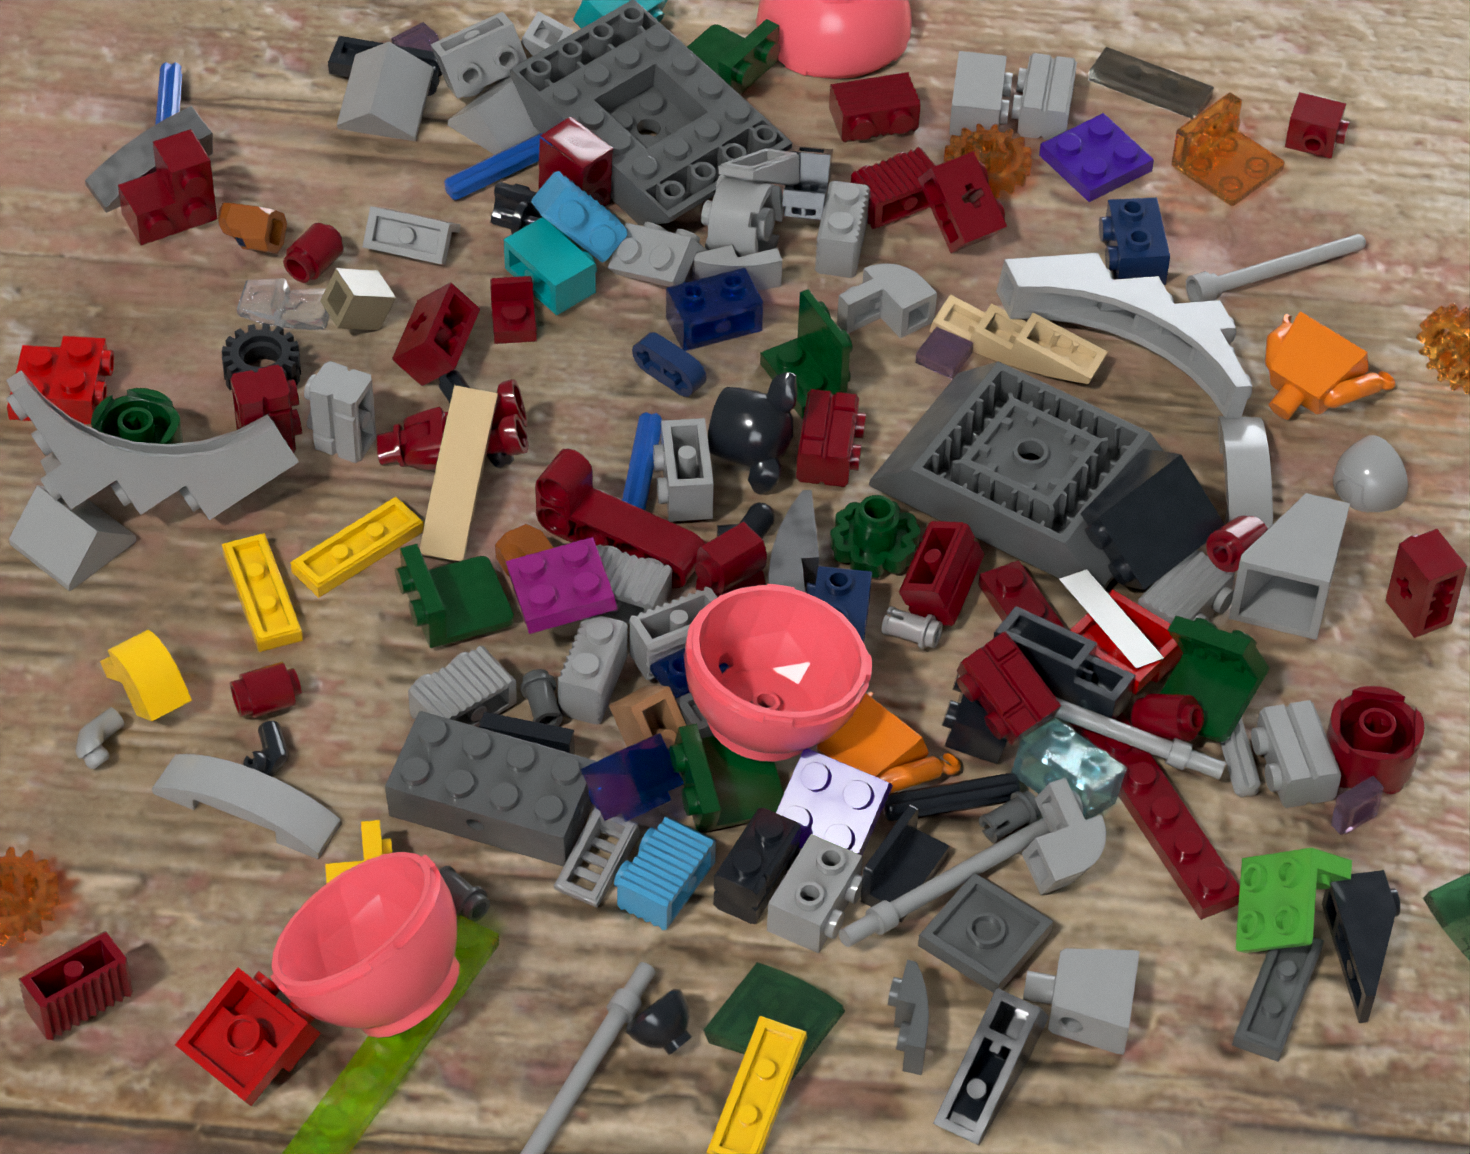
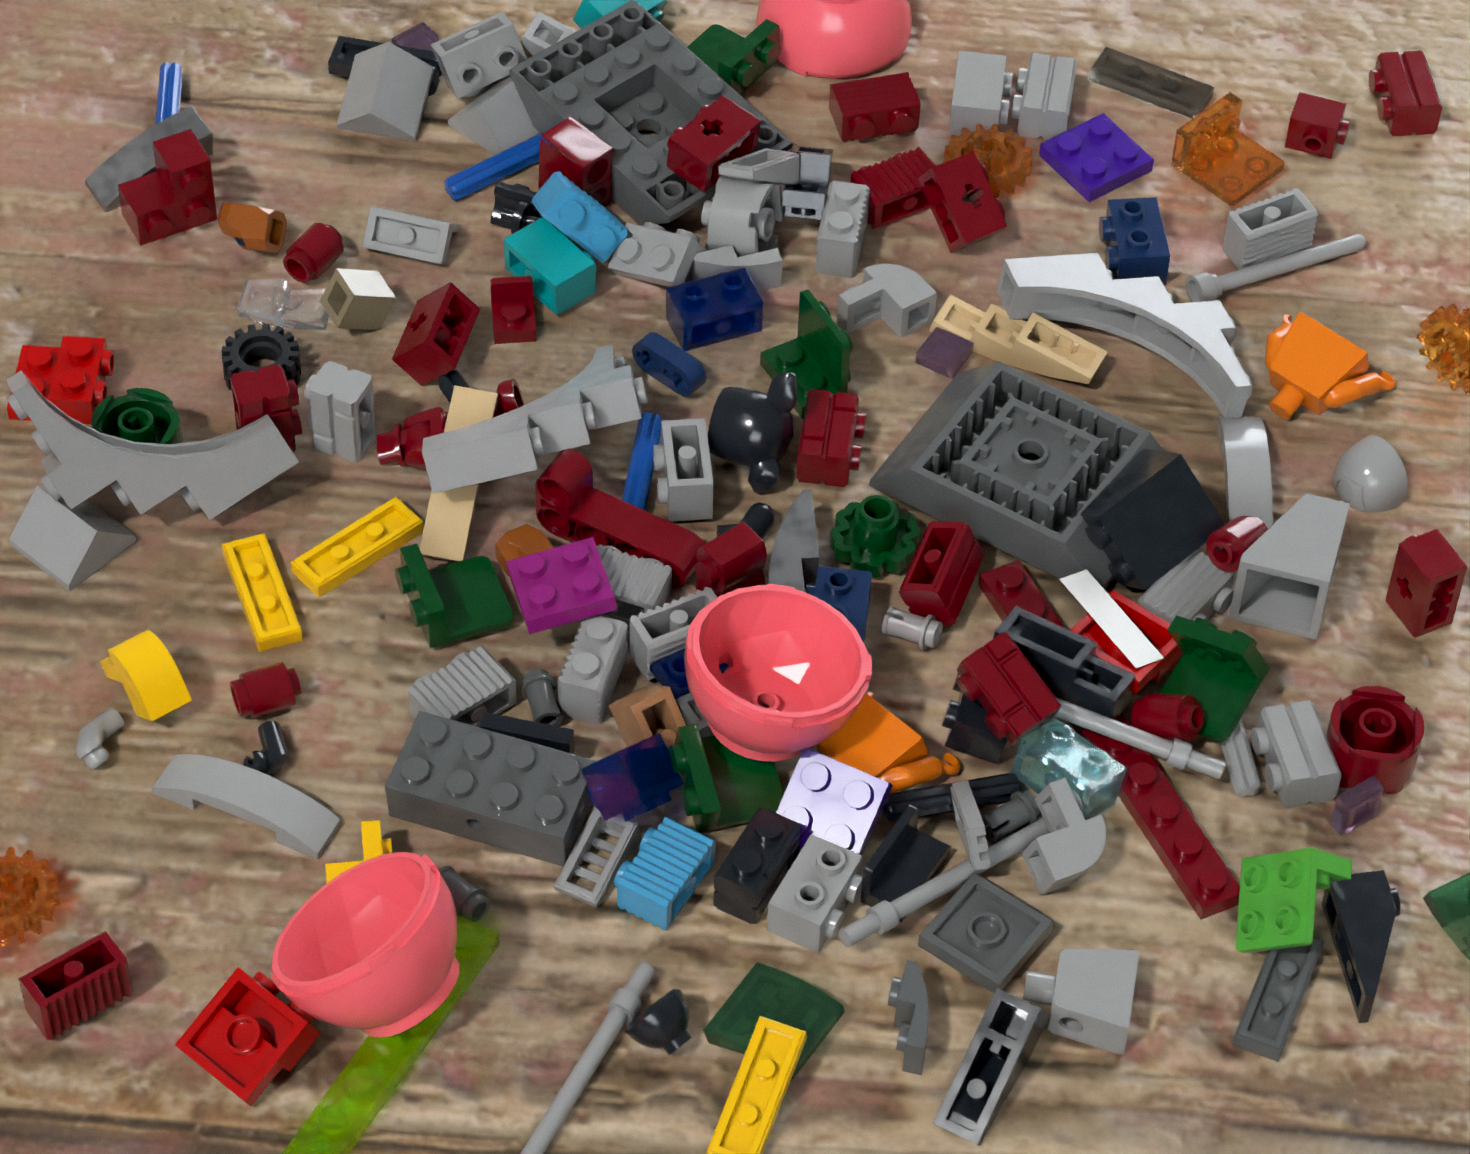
(560, 420): none -> light grey arch
(712, 138): none -> dark red brick
(970, 825): none -> light grey tile
(1269, 229): none -> light grey brick
(1405, 93): none -> dark red brick

